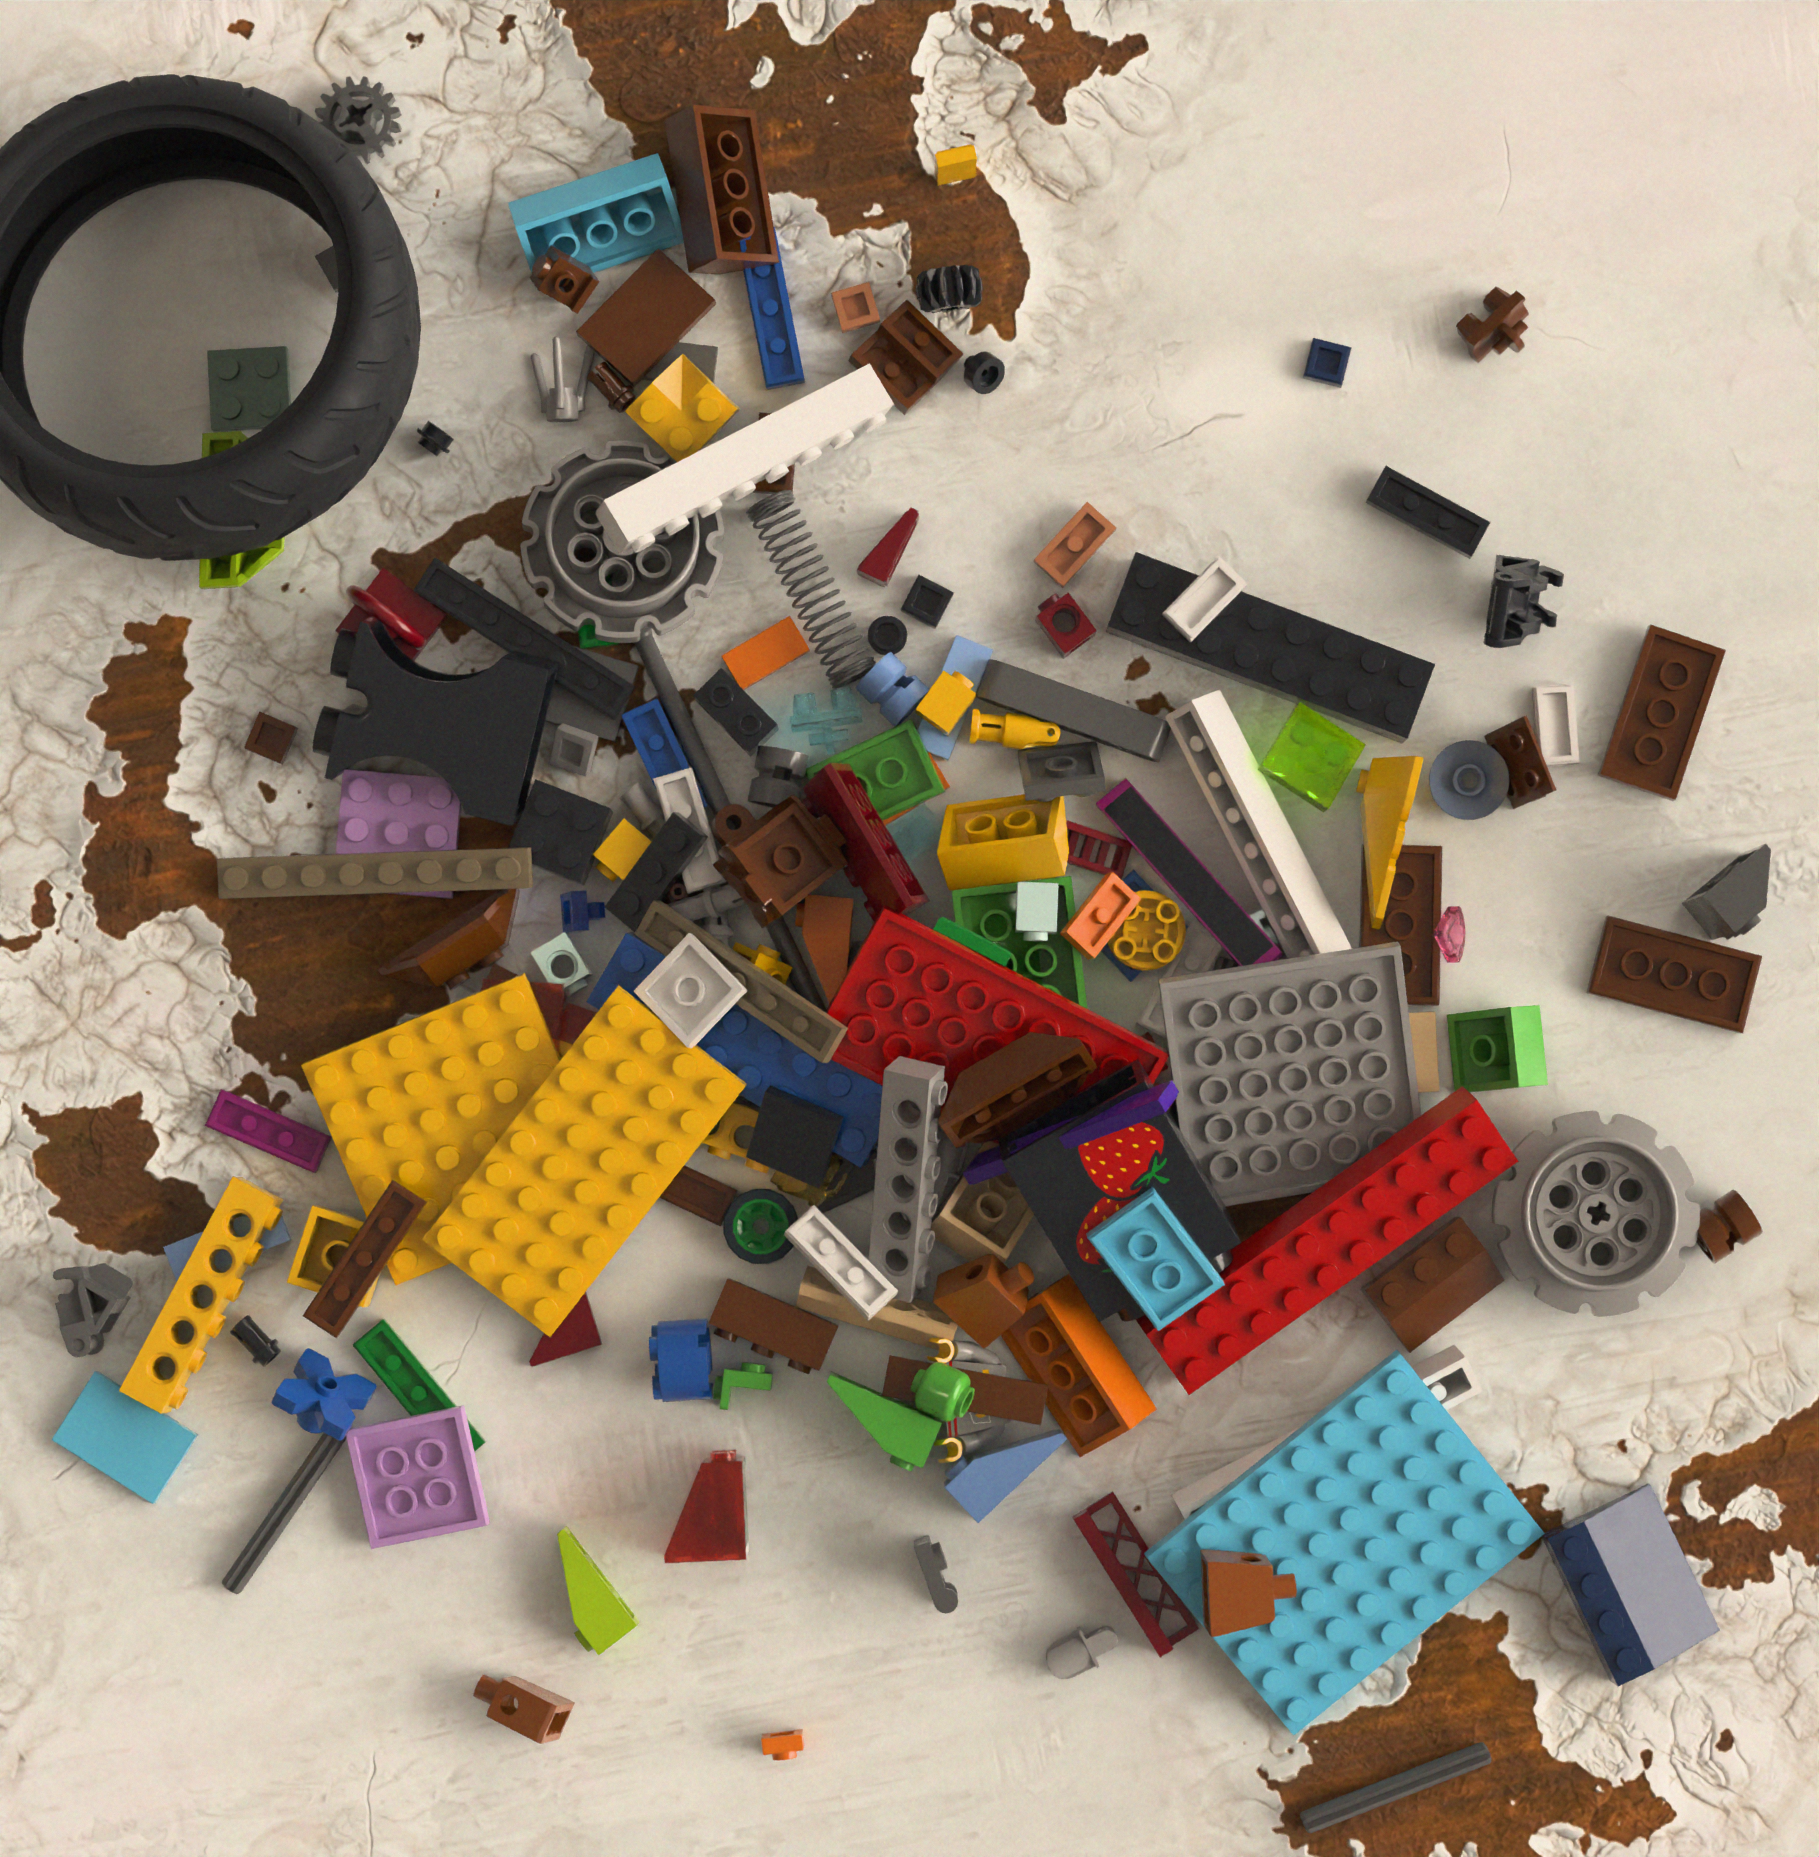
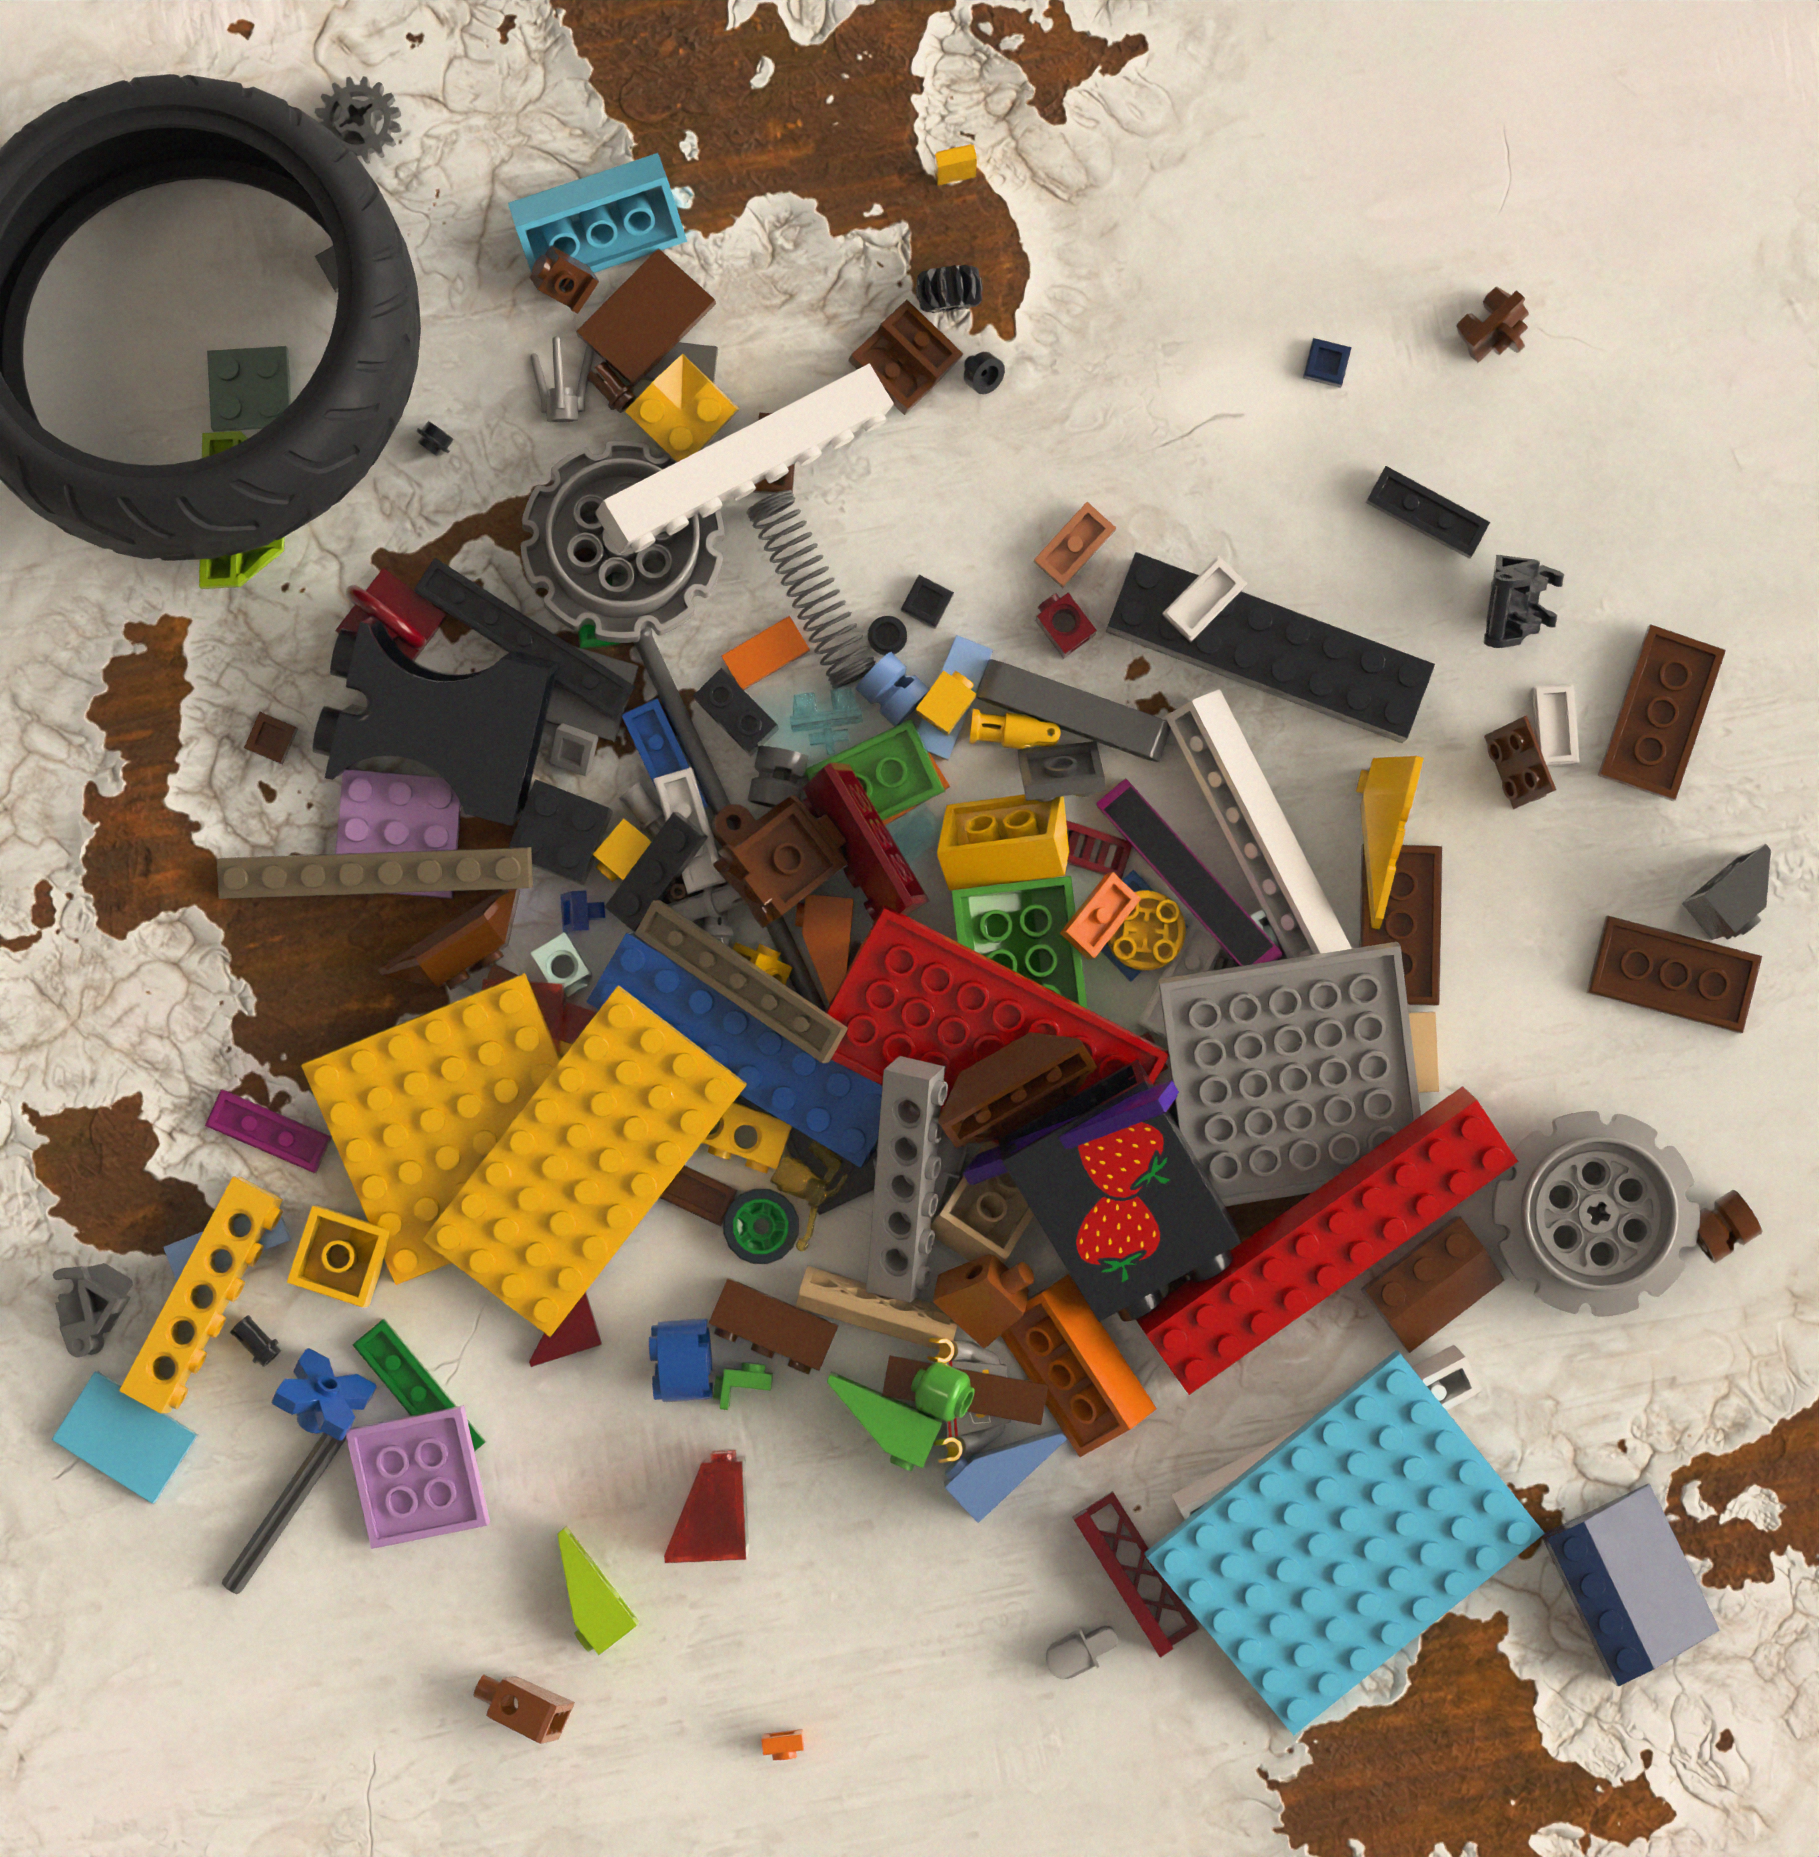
(364, 1259): reddish brown tile -> none
(690, 990): white plate -> none
(721, 189): reddish brown slope -> none
(773, 323): blue tile -> none
(794, 1136): black tile -> none
(840, 1263): white tile -> none
(855, 307): nougat plate -> none
(885, 556): dark red slope -> none
(932, 1562): dark grey plate -> none
(973, 941): green tile -> none
(1036, 910): light aqua brick -> none
(1155, 1258): medium azure tile -> none
(1240, 1590): dark orange torso -> none
(1311, 757): clear neon green plate -> none
(1395, 1787): dark grey axle -> none
(1448, 773): sand blue dish -> none
(1451, 934): clear pink tile -> none
(1497, 1048): bright green slope -> none

